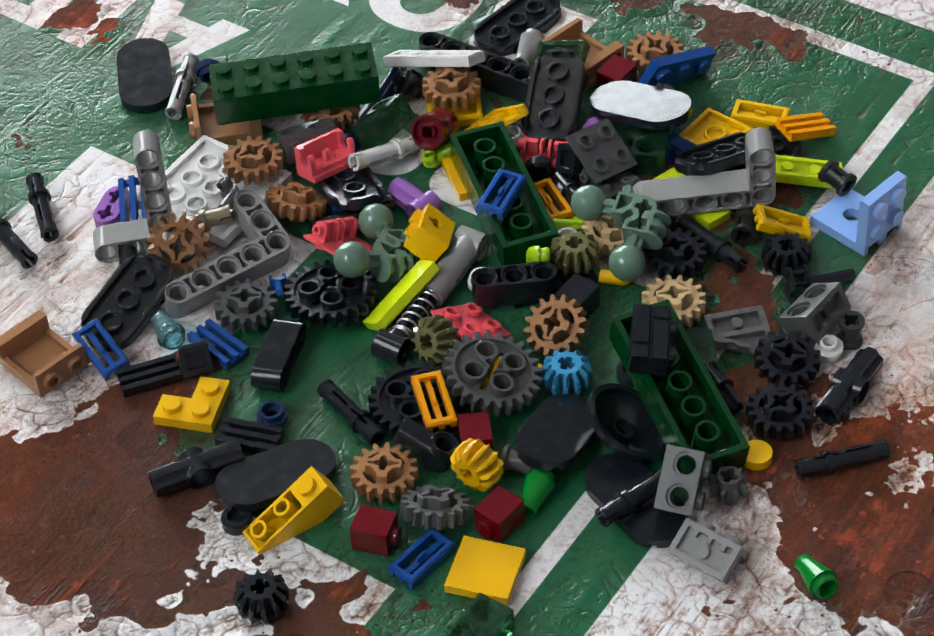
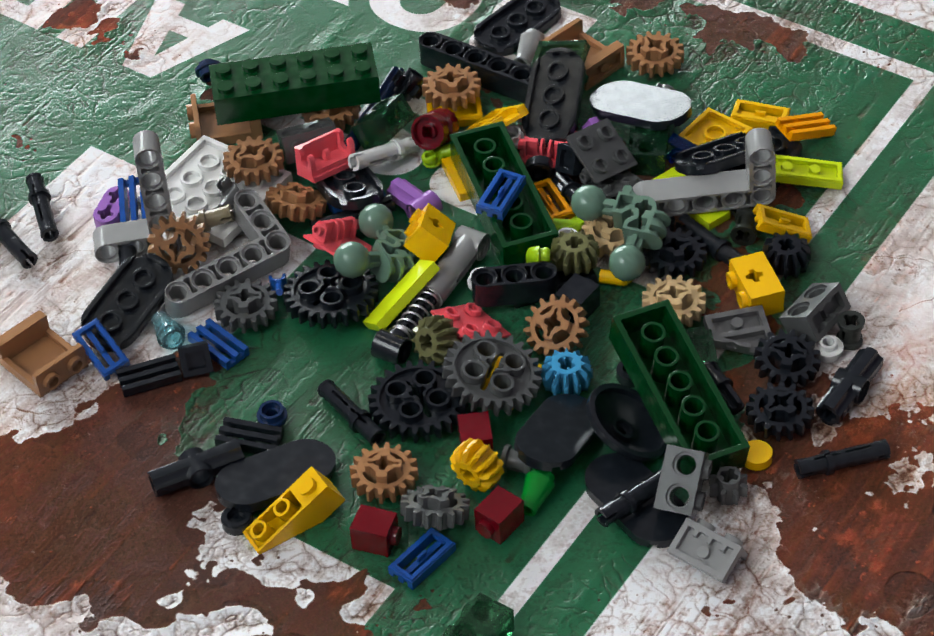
(144, 75): black tile -> none
(185, 78): light grey pin -> none
(194, 413): yellow plate -> none
(261, 596): black gear -> none
(278, 354): black beam -> none
(432, 447): black piece -> none
(434, 58): white tile -> none
(439, 421): light orange tile -> none
(485, 569): yellow tile -> none
(616, 69): dark red brick -> none
(650, 340): black brick -> none
(678, 67): blue wing -> none
(755, 283): none -> yellow brick
(789, 286): black piece -> none
(818, 578): green cone -> none
(837, 177): pearl dark grey bush -> none
(874, 213): light blue bracket -> none

